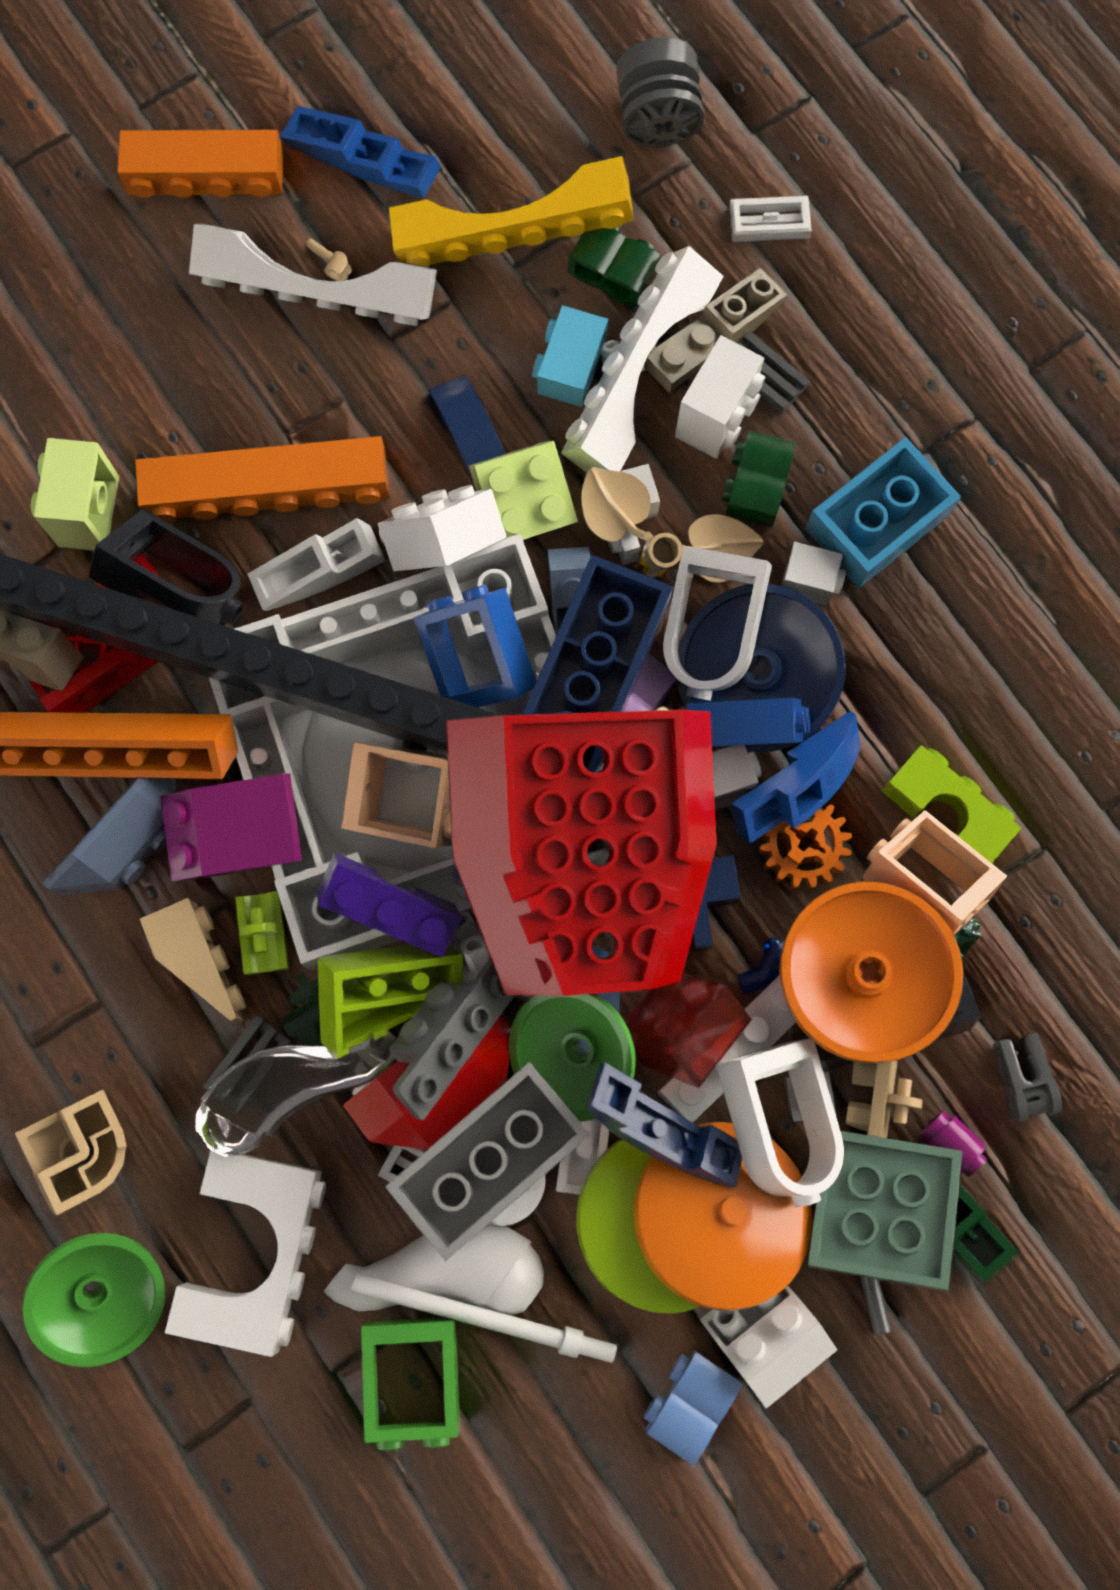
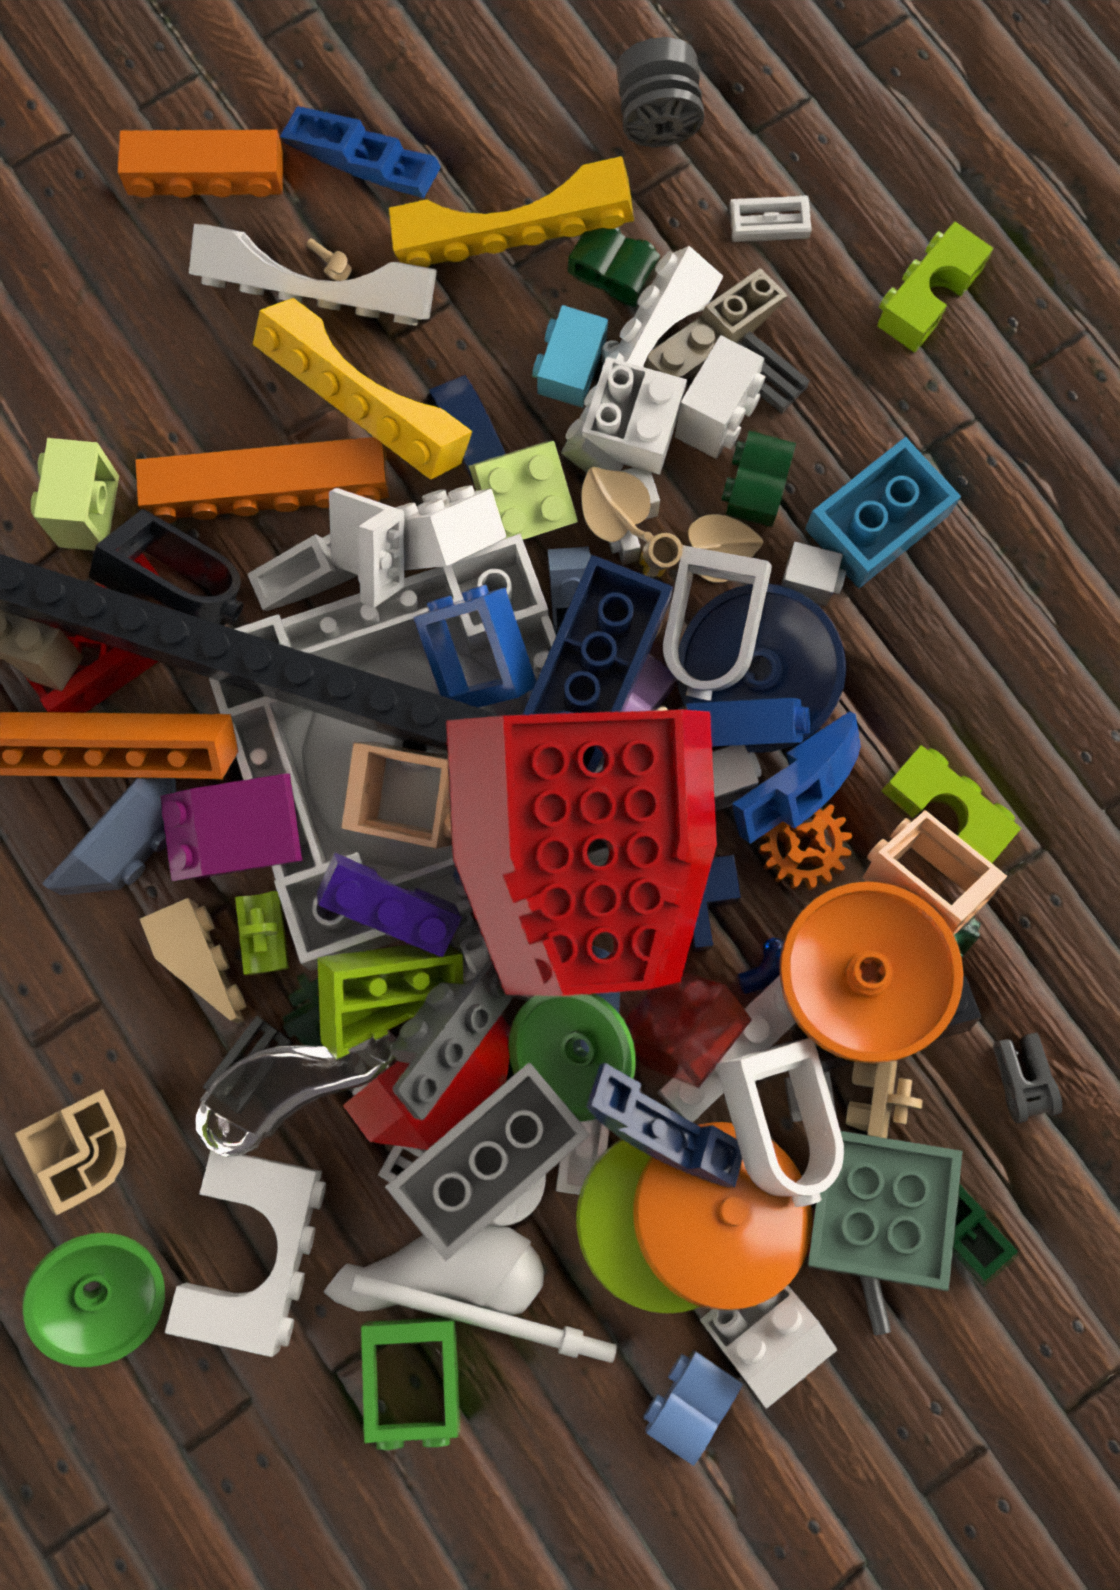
(369, 543): none -> white bracket
(414, 431): none -> yellow arch
(634, 414): none -> white slope
(950, 262): none -> lime arch
(953, 1134): magenta brick -> none

